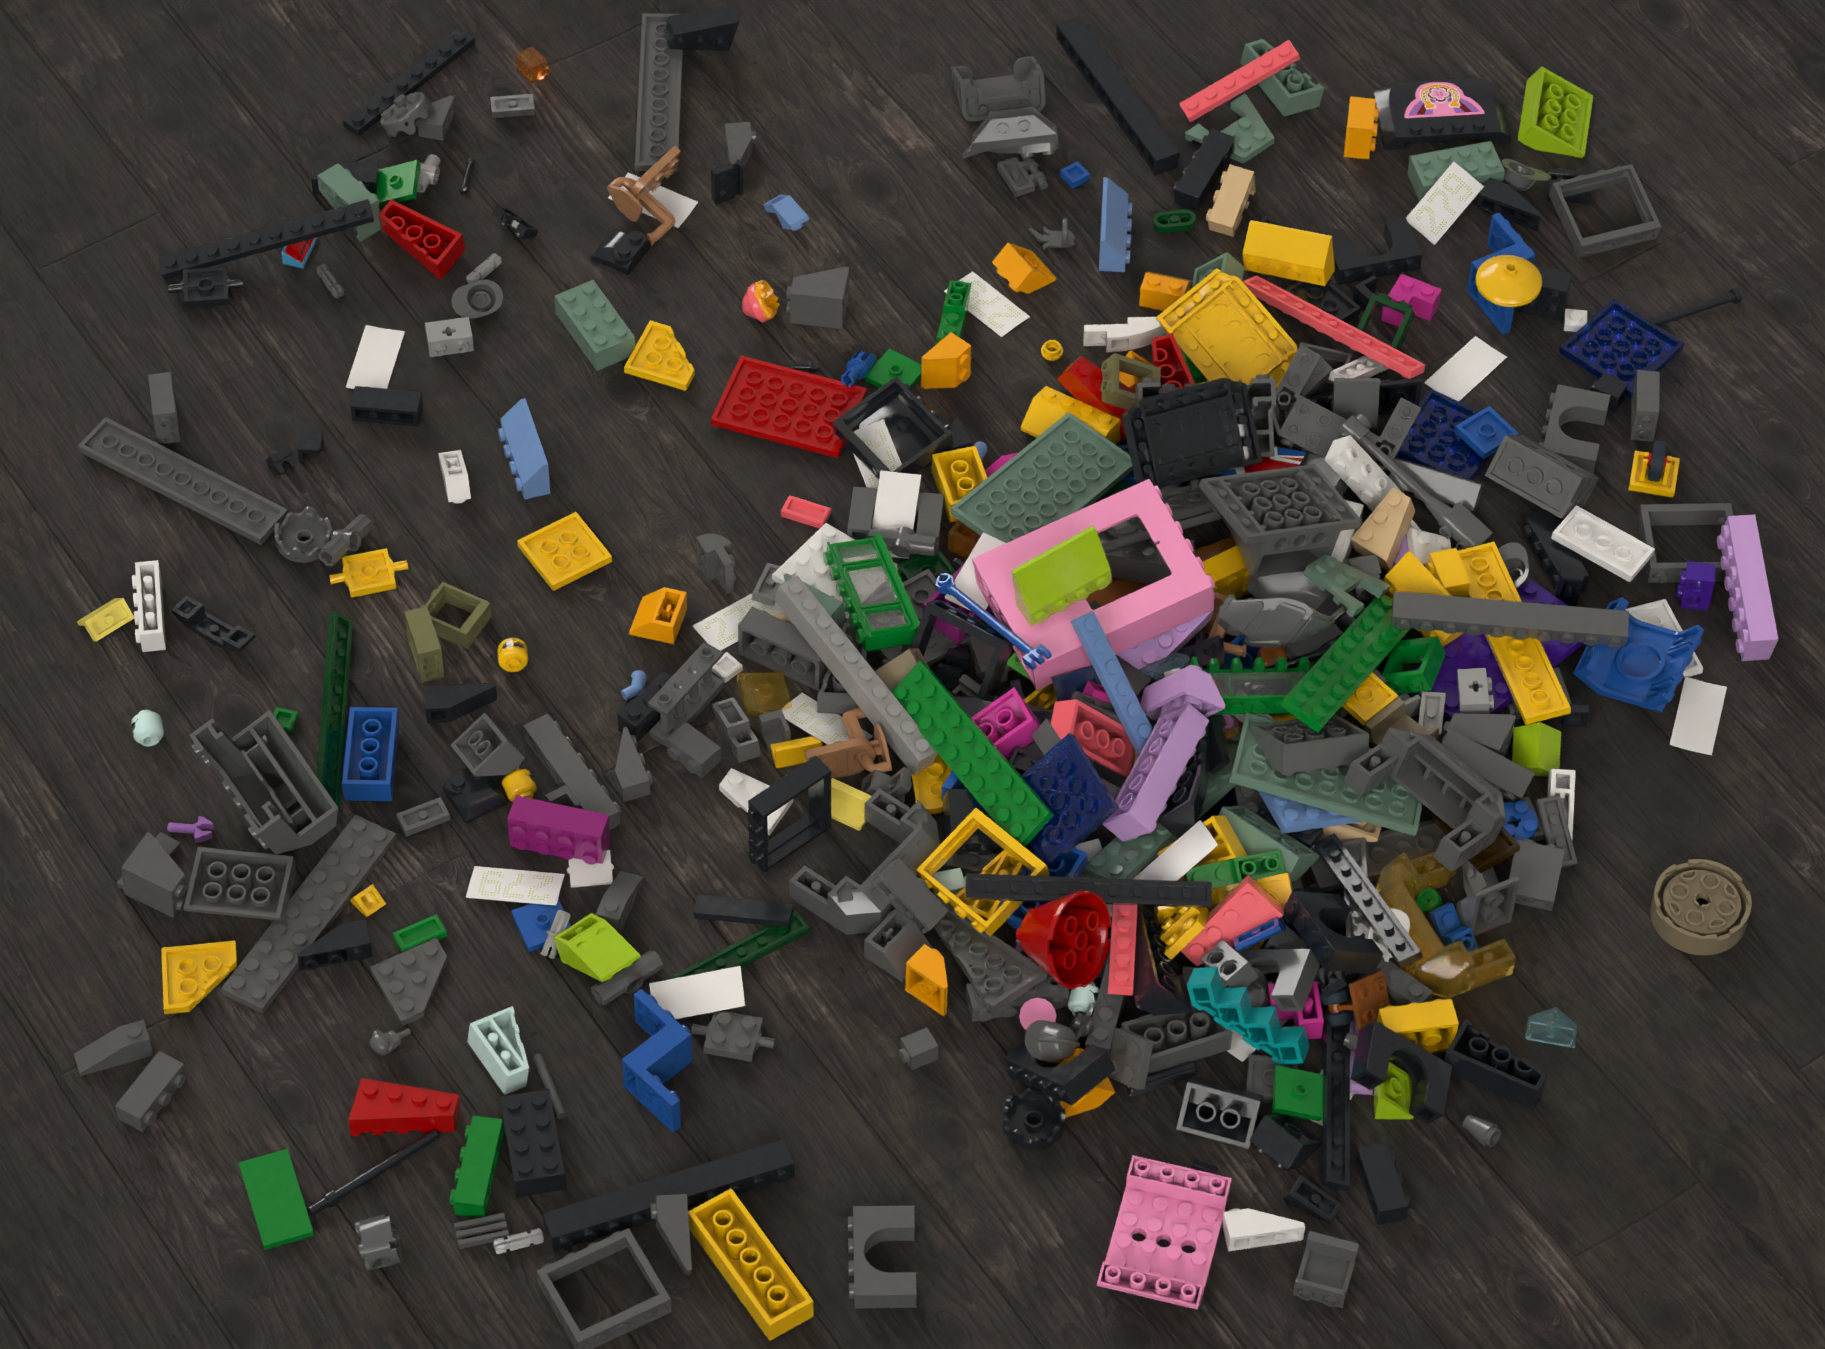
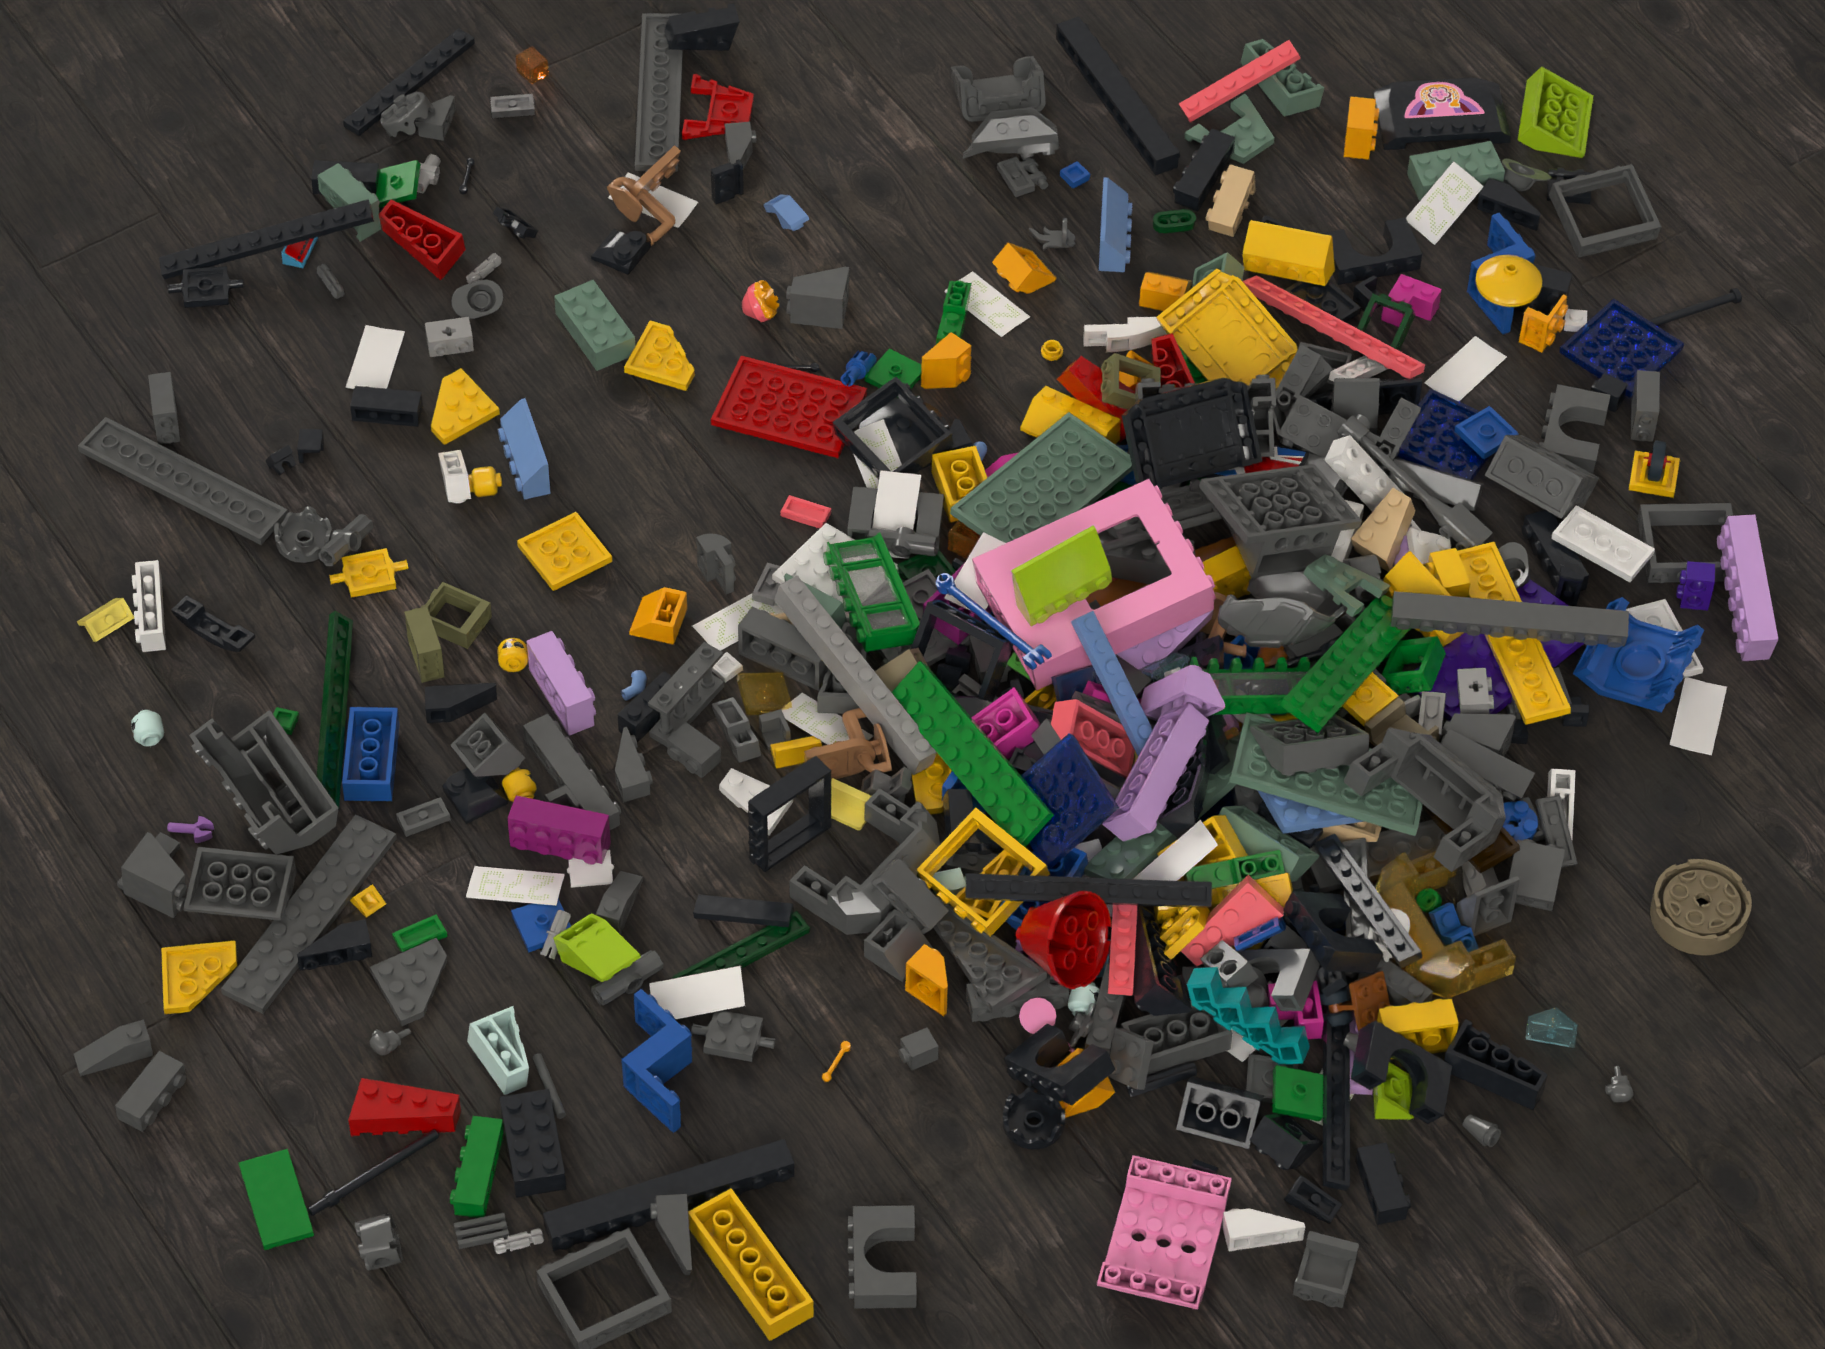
(460, 407): none -> yellow plate
(484, 481): none -> yellow head
(561, 682): none -> lavender brick
(726, 106): none -> red wing
(845, 1047): none -> light orange hinge
(1050, 1041): dark grey piece -> none
(1537, 748): lime slope -> none
(1539, 329): none -> light orange bracket
(1620, 1087): none -> dark grey piece

